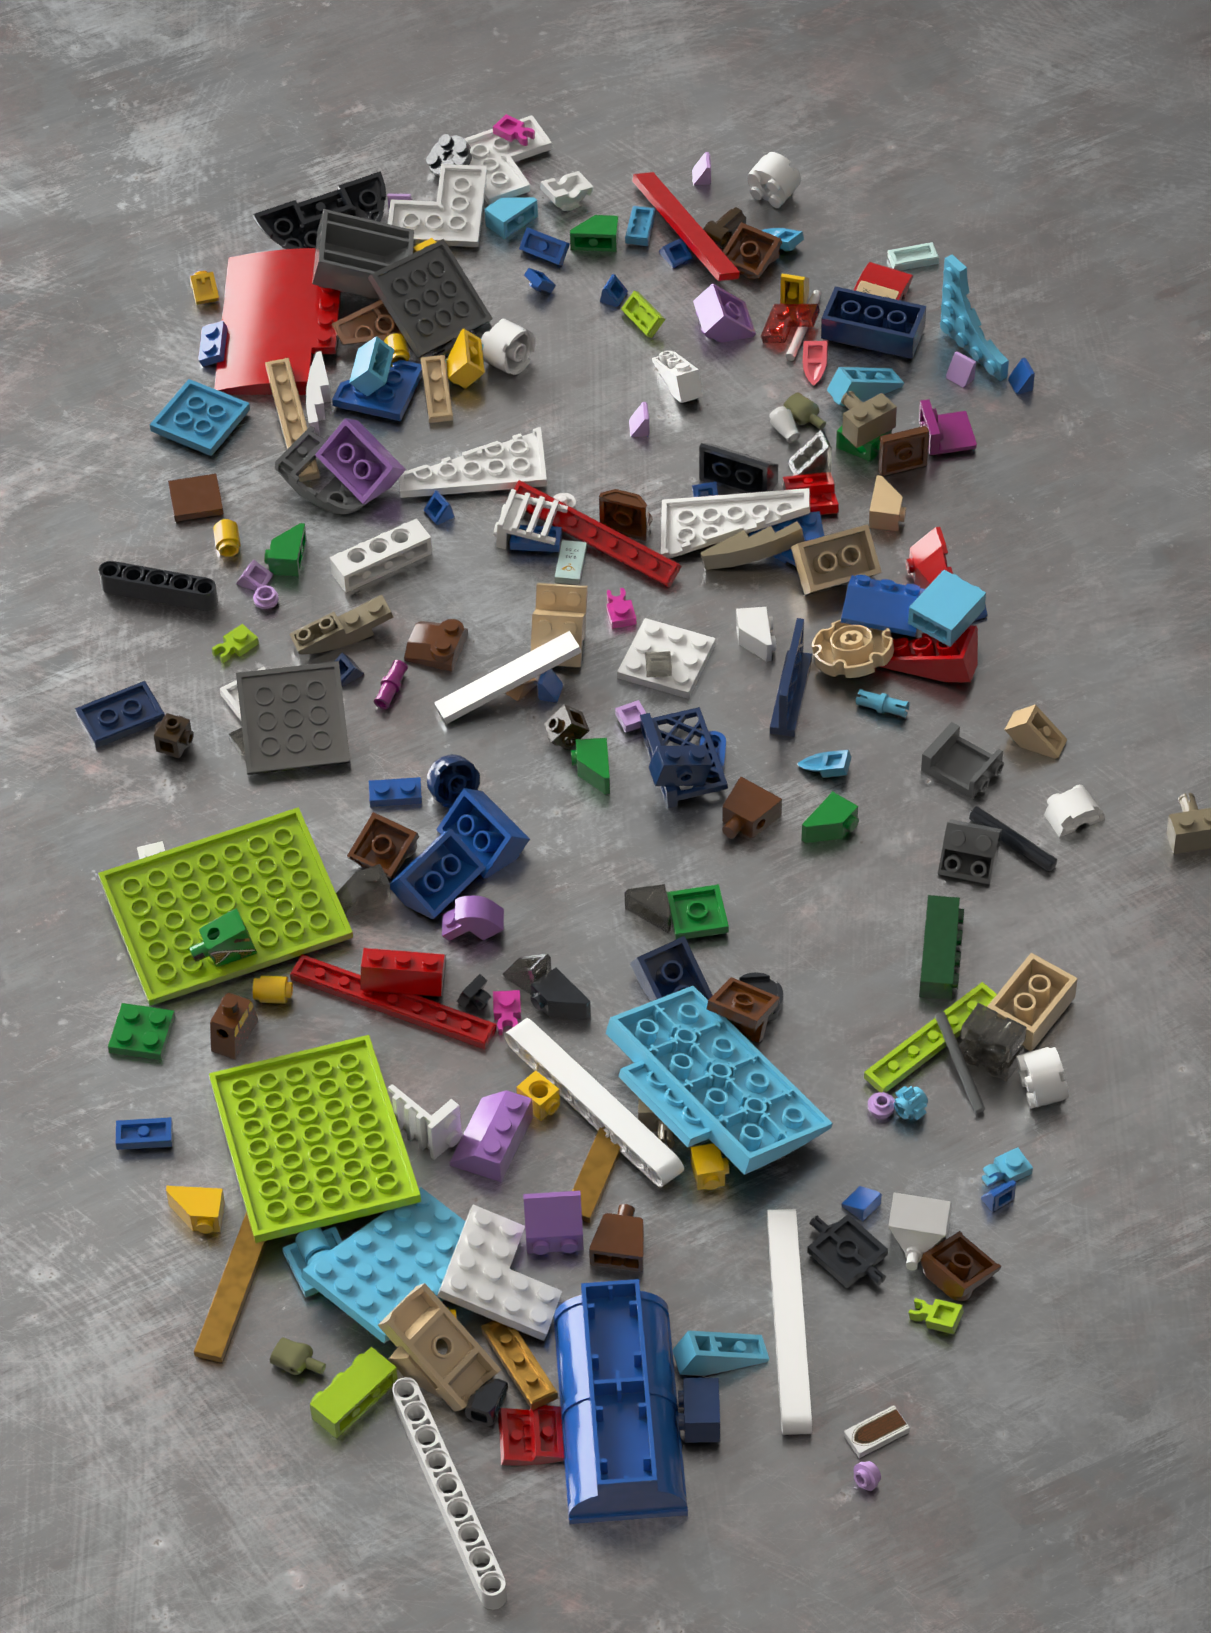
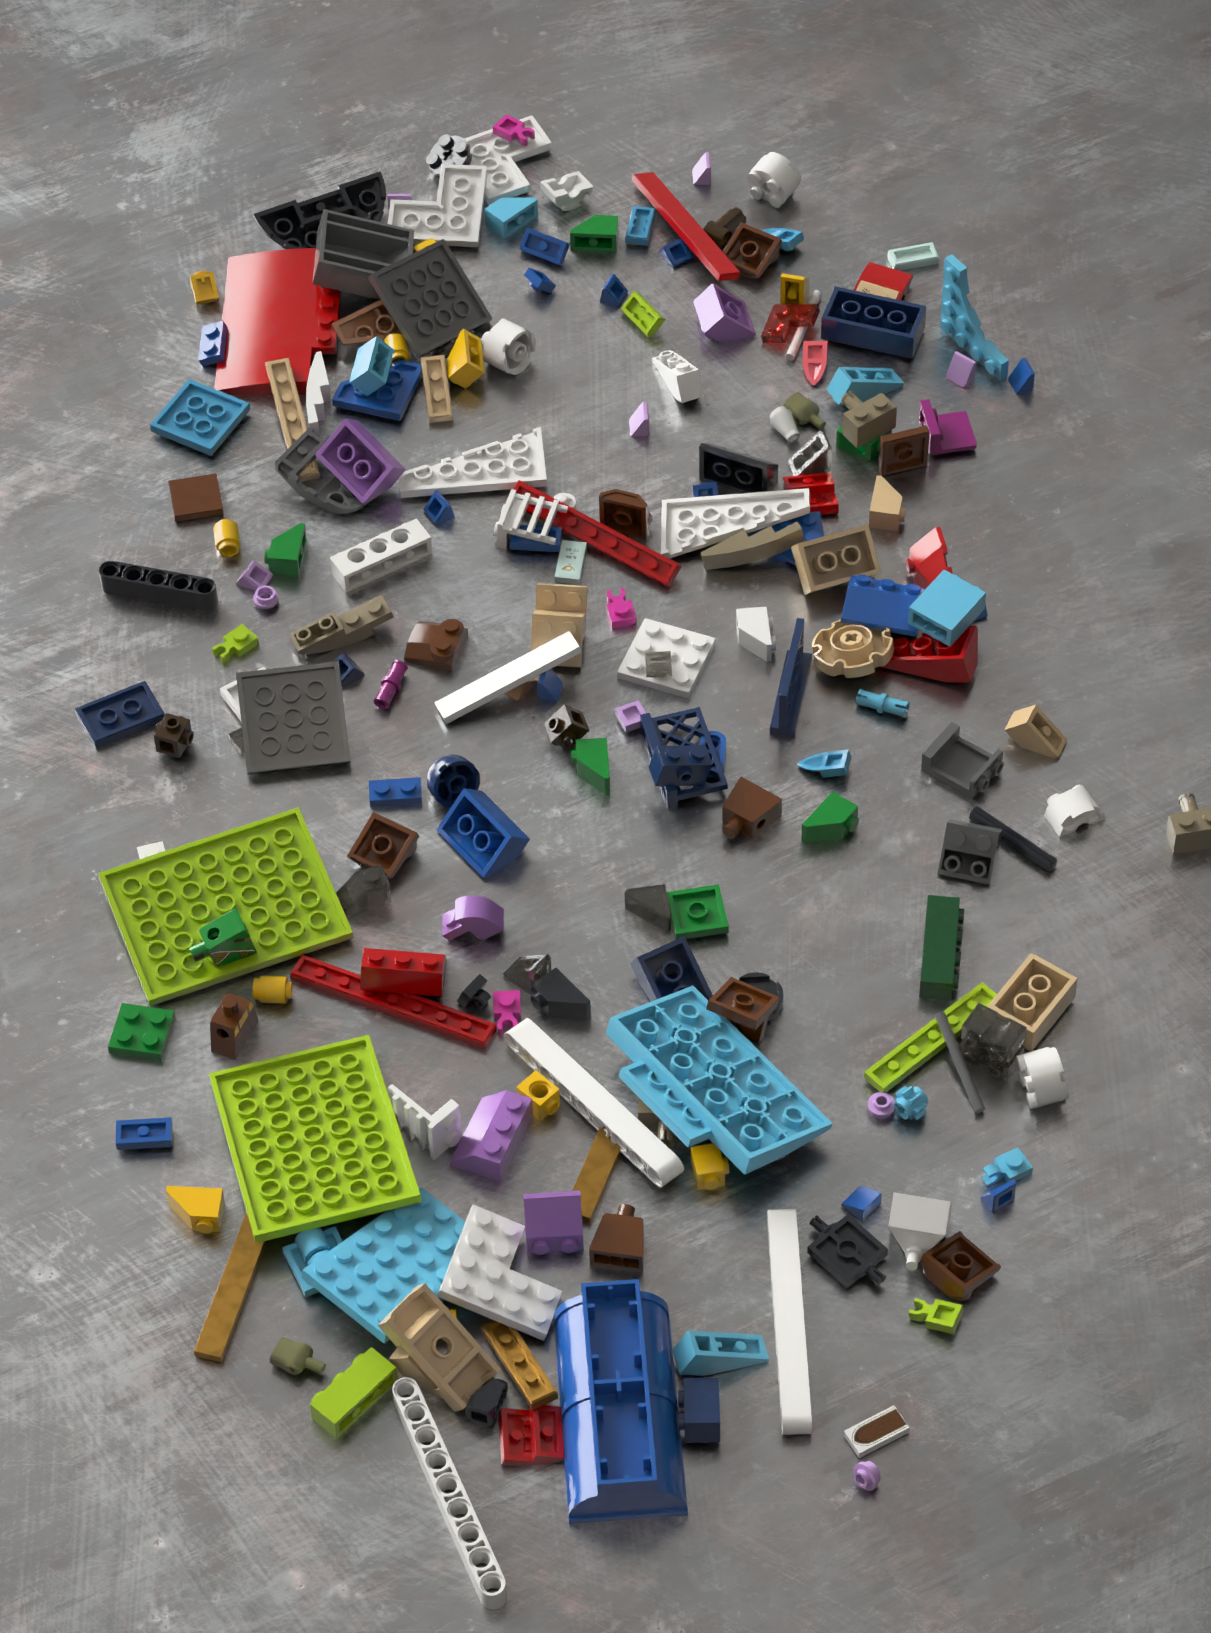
(437, 875): blue slope -> none

